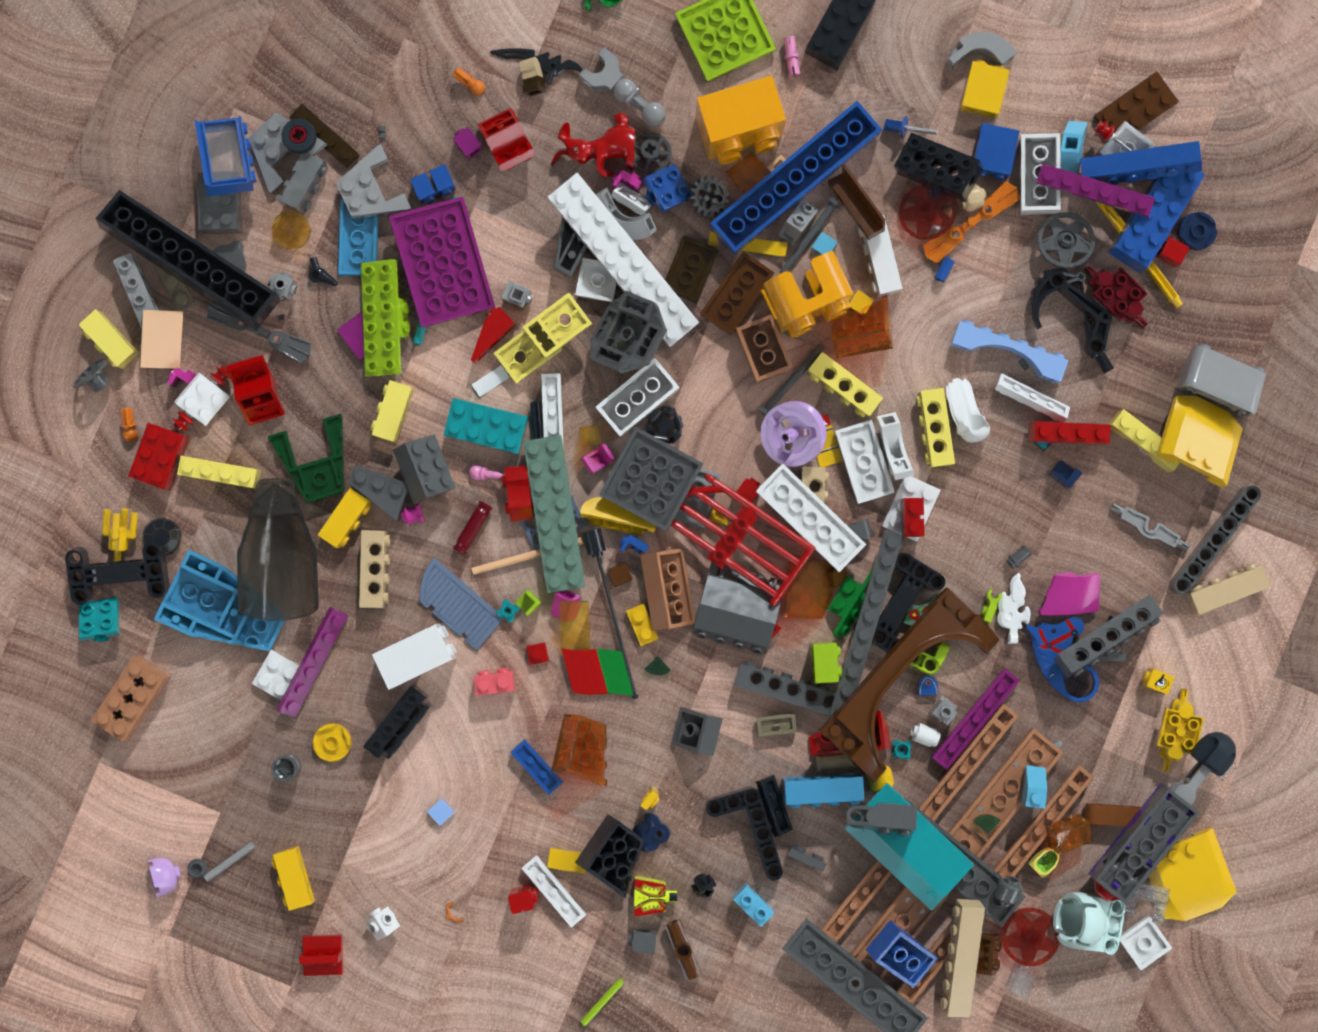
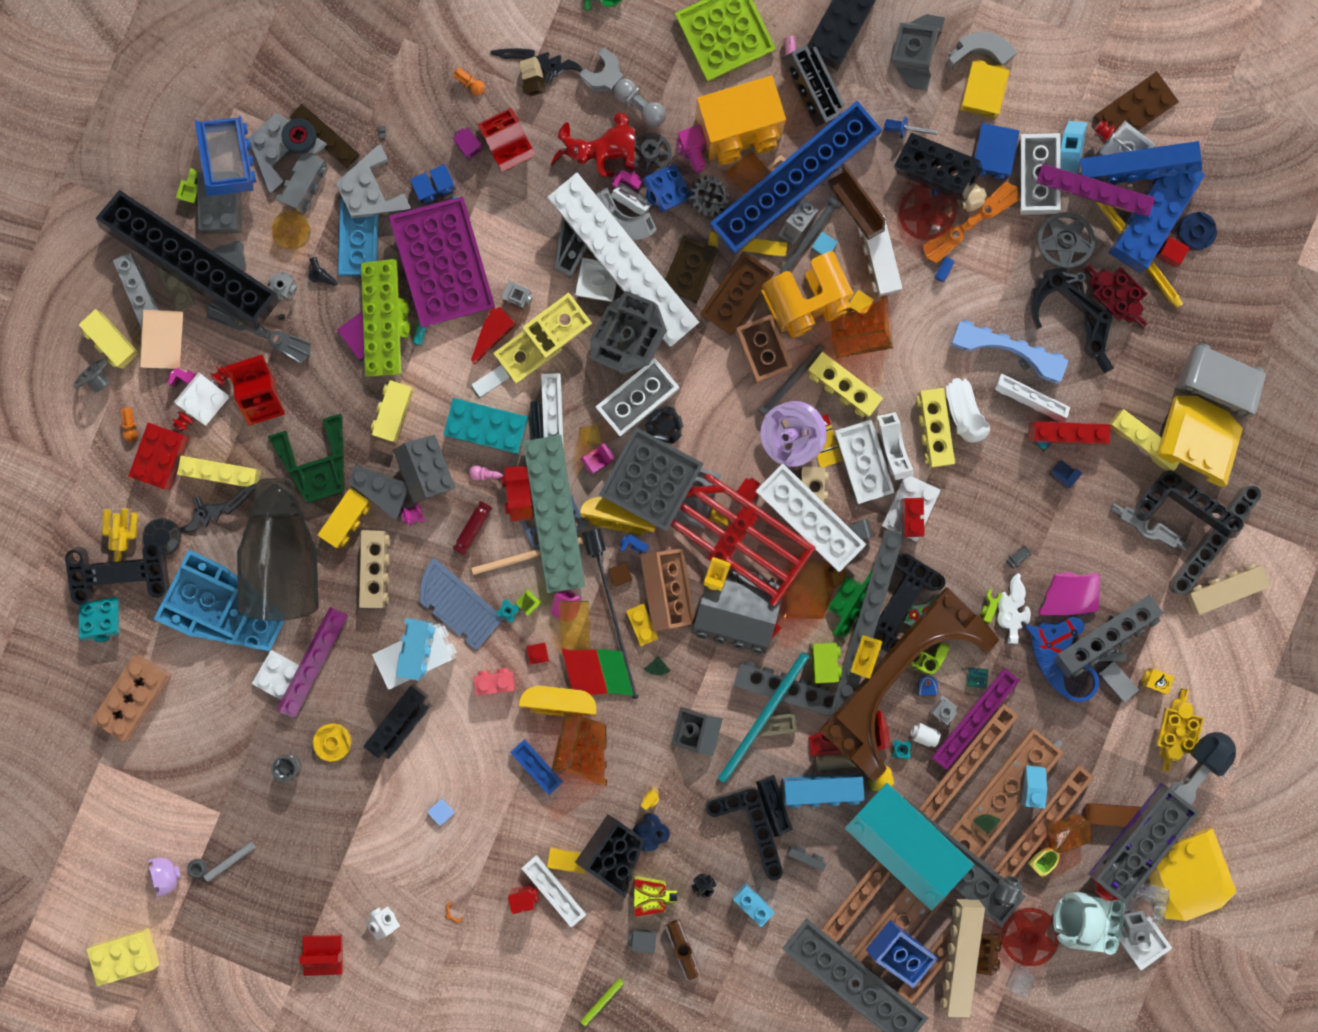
(123, 957): none -> light yellow brick
(189, 189): none -> lime plate
(204, 512): none -> black piece
(293, 878): yellow brick -> none
(415, 649): none -> medium azure wedge
(558, 701): none -> yellow brick
(692, 144): none -> dark pink brick
(716, 574): none -> yellow bracket
(763, 717): none -> teal piece
(804, 79): none -> black brick
(866, 656): none -> yellow plate
(885, 818): dark grey brick -> none
(915, 49): none -> dark grey piece
(977, 677): none -> tile
(1118, 681): none -> light grey tile
(1136, 928): none -> light grey brick
(1189, 503): none -> black beam

